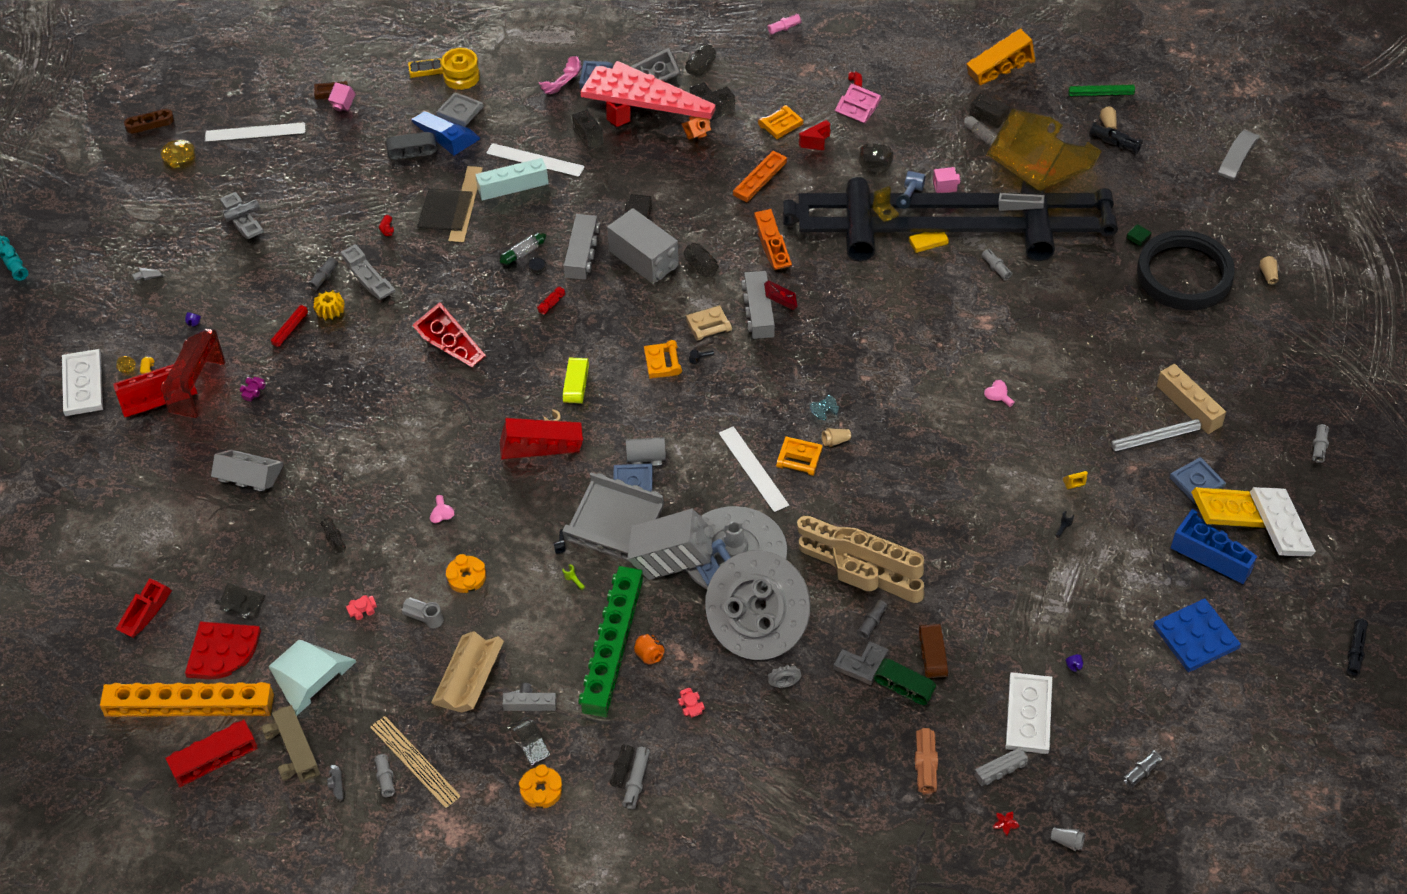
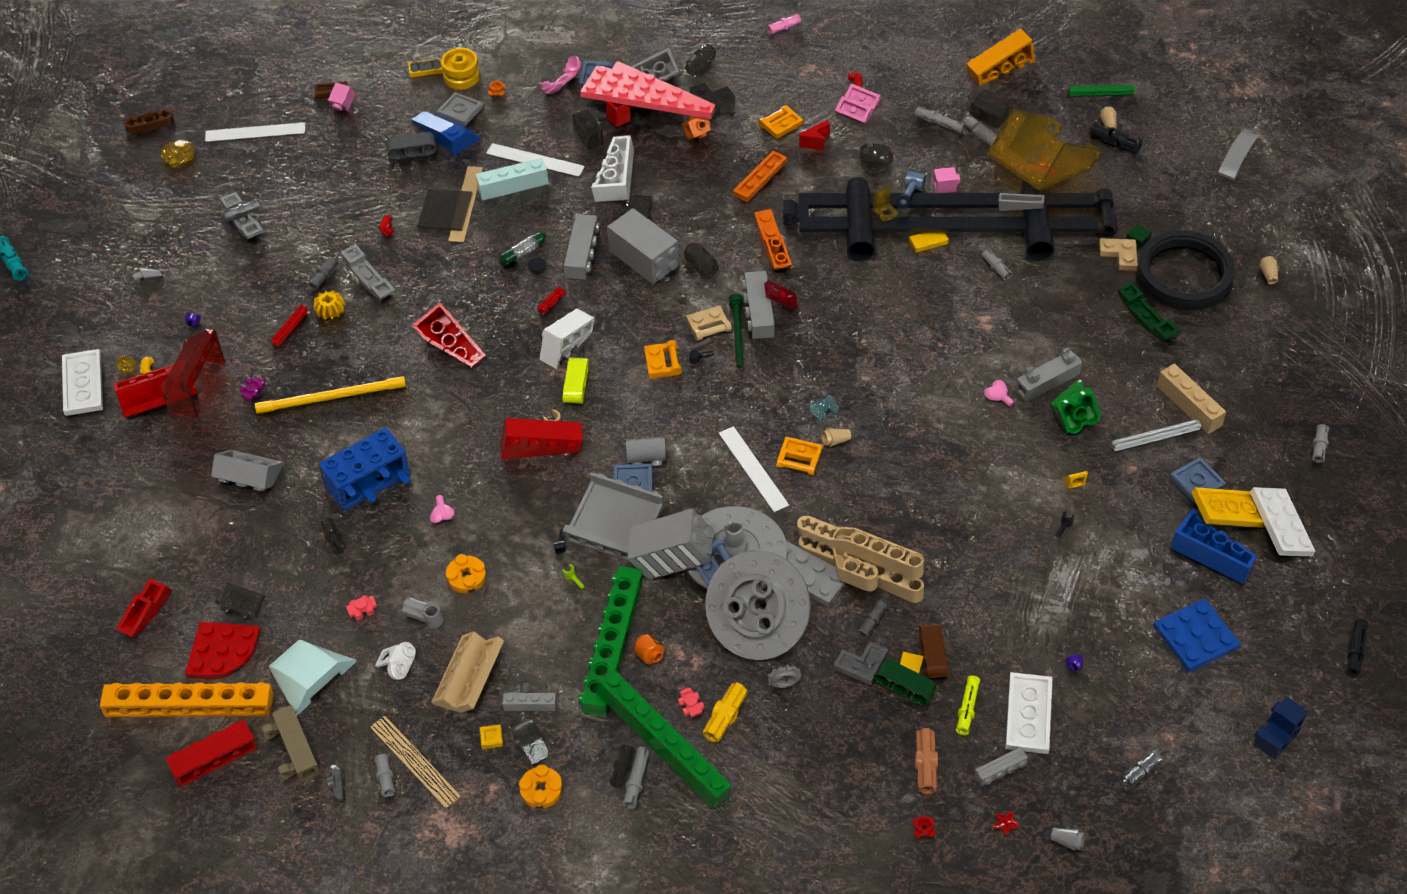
(269, 406): none -> yellow piece
(357, 468): none -> blue piece
(398, 661): none -> white bracket
(491, 736): none -> yellow tile
(496, 88): none -> orange plate
(564, 335): none -> white wedge
(614, 178): none -> white wedge
(663, 739): none -> green brick
(725, 712): none -> yellow piece
(736, 304): none -> dark green piece
(819, 575): none -> light grey plate
(912, 661): none -> yellow tile
(925, 821): none -> red plate
(934, 117): none -> light grey pin
(964, 724): none -> neon yellow pin
(1048, 376): none -> light grey brick
(1076, 408): none -> green piece
(1123, 249): none -> tan plate
(1144, 314): none -> dark green slope
(1281, 727): none -> dark blue brick

